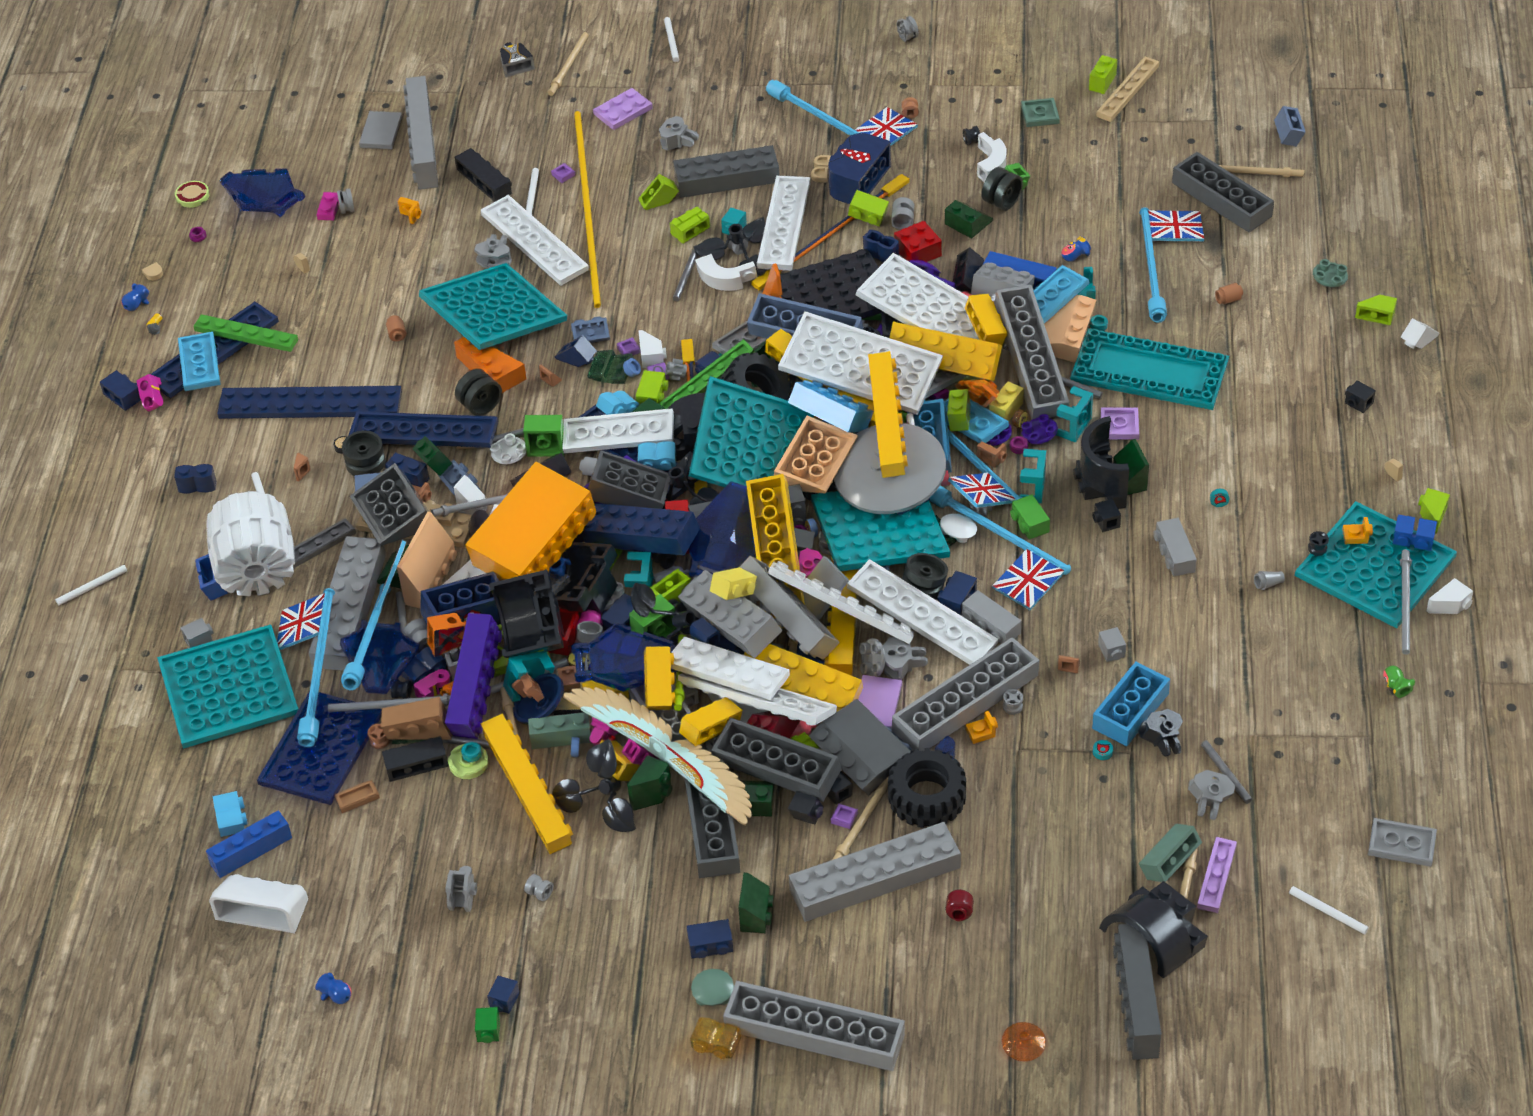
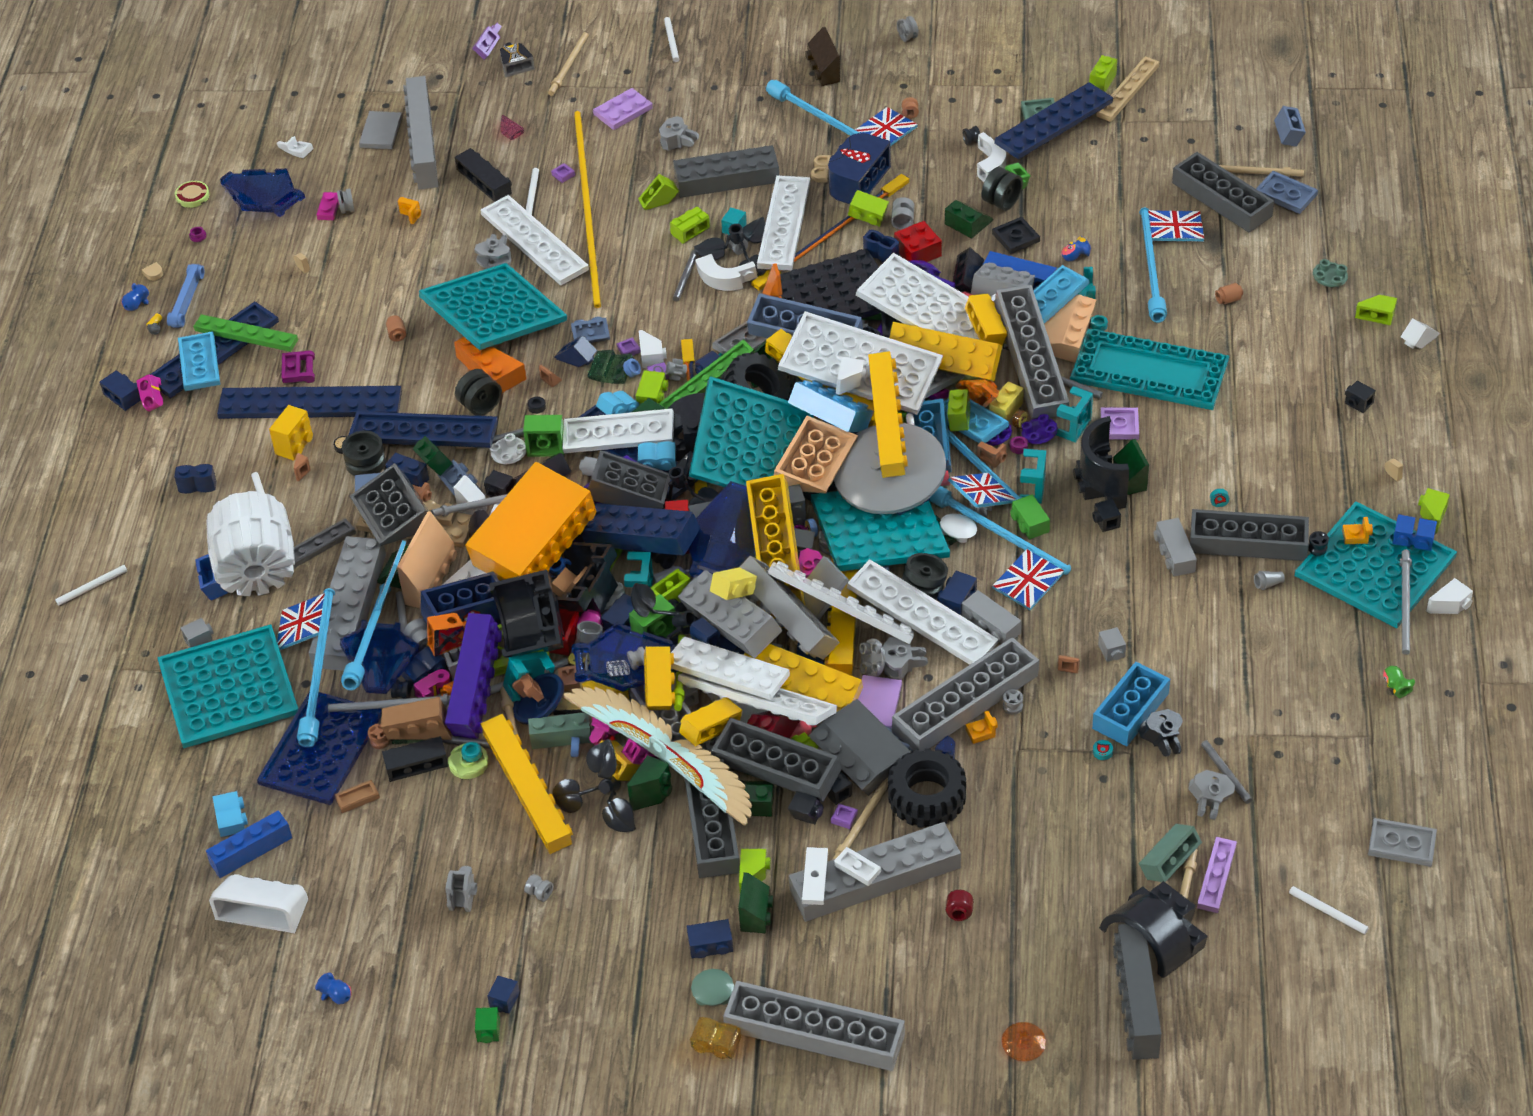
(177, 317): none -> medium blue piece
(291, 432): none -> yellow brick
(292, 367): none -> magenta plate
(296, 148): none -> white slope
(487, 41): none -> hinge
(498, 484): none -> black brick
(510, 128): none -> clear pink tile
(536, 405): none -> black tile
(566, 581): none -> medium nougat panel
(617, 668): none -> clear tile
(636, 658): none -> light grey wheel
(755, 863): none -> lime slope
(815, 876): none -> white tile
(823, 58): none -> dark brown slope
(850, 375): none -> white slope
(857, 866): none -> white plate
(1016, 235): none -> black plate
(1053, 120): none -> dark blue plate
(1249, 534): none -> dark grey brick
(1287, 192): none -> sand blue plate

